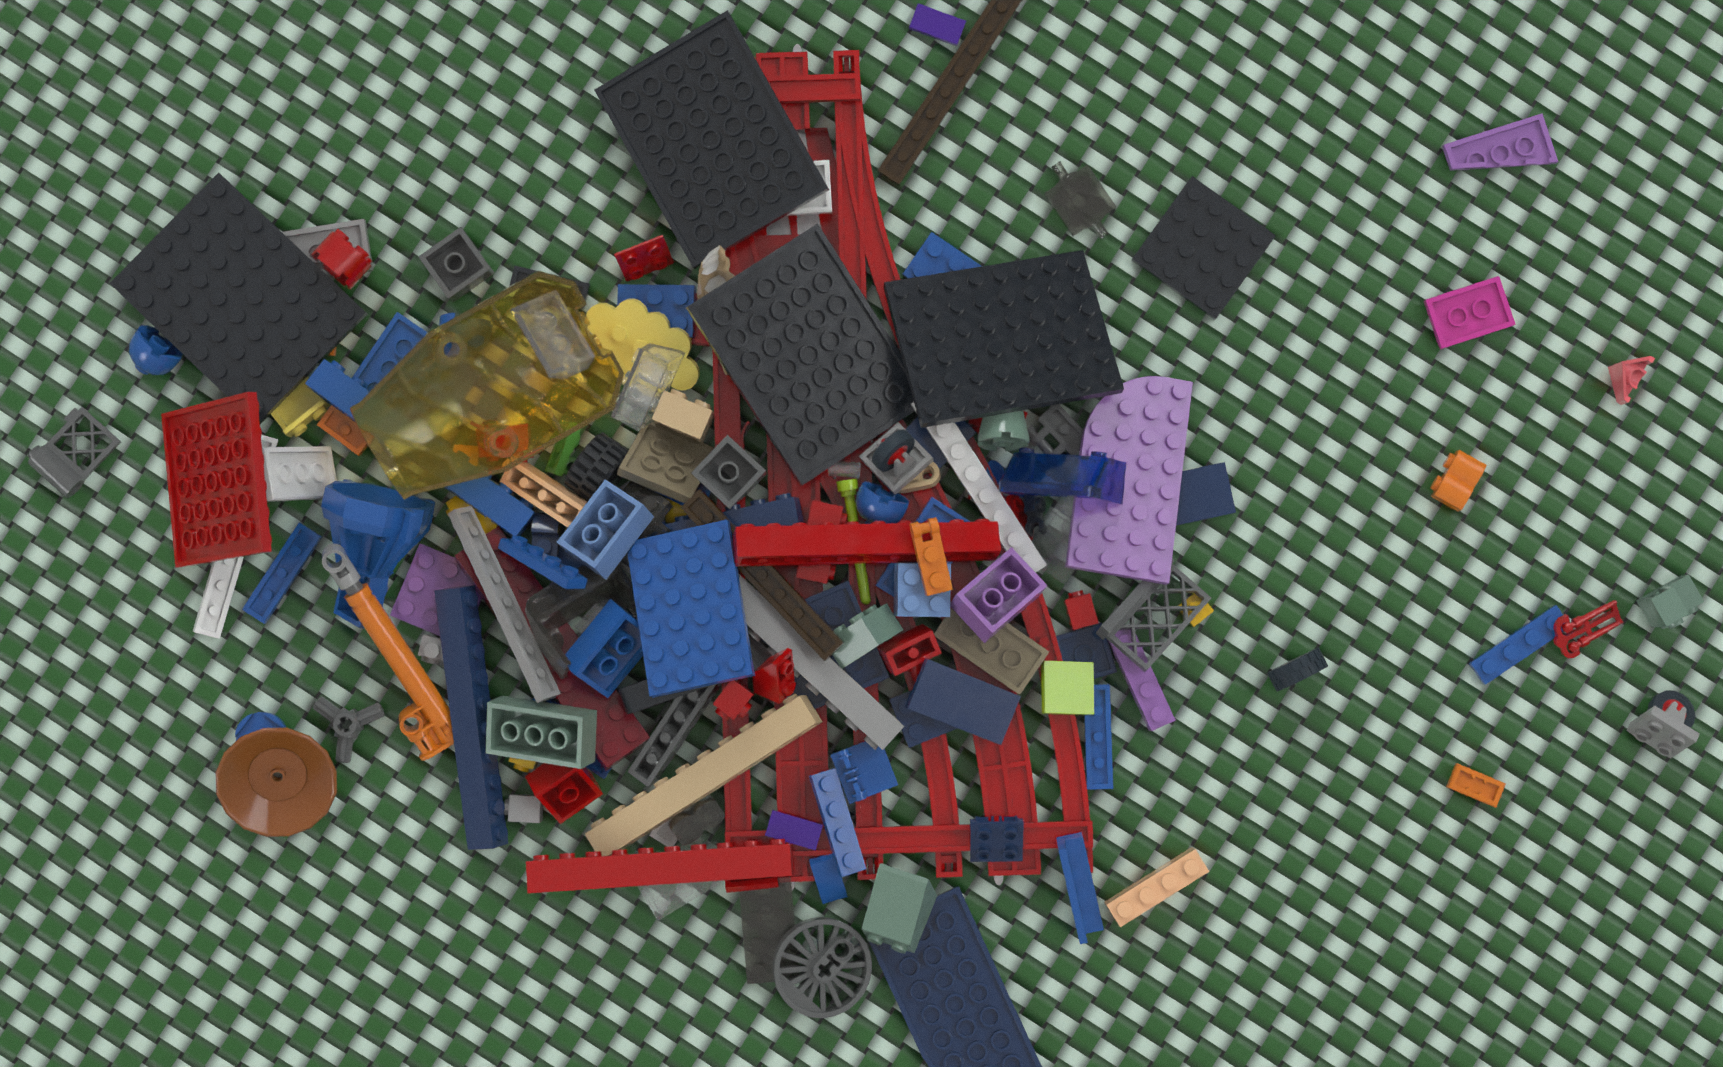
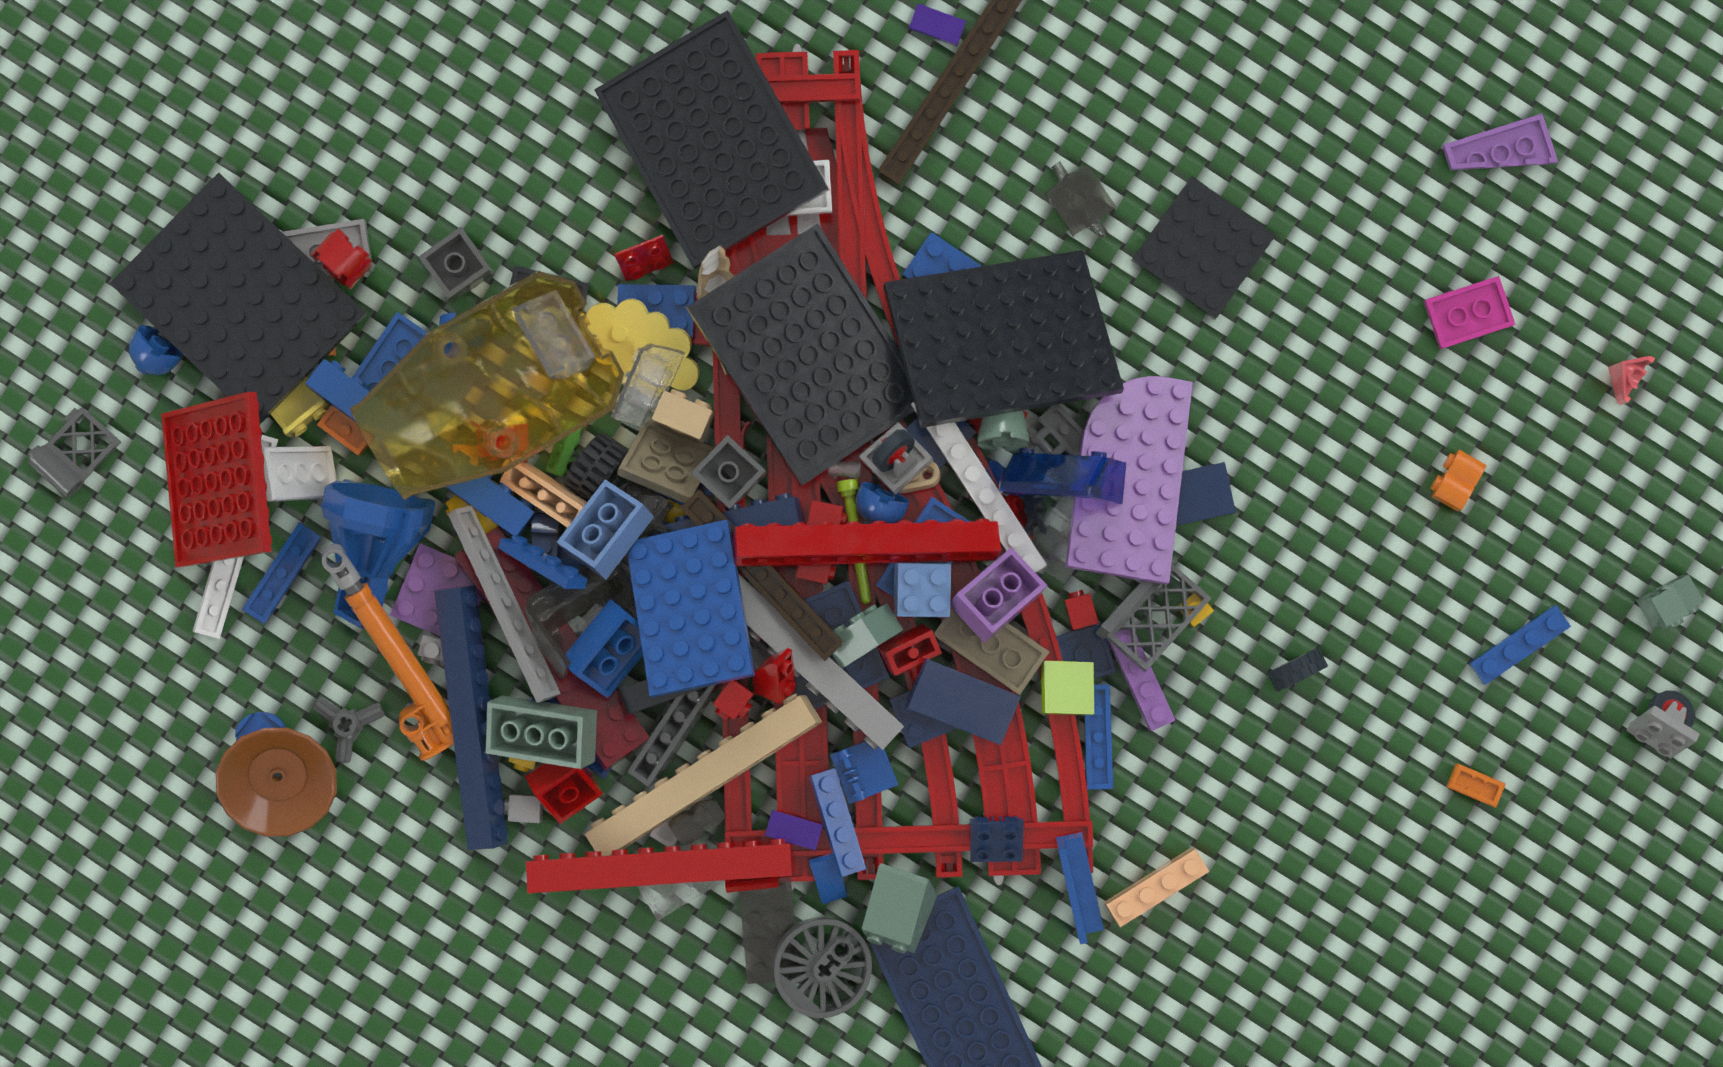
(931, 557): orange plate -> none
(1583, 625): red piece -> none

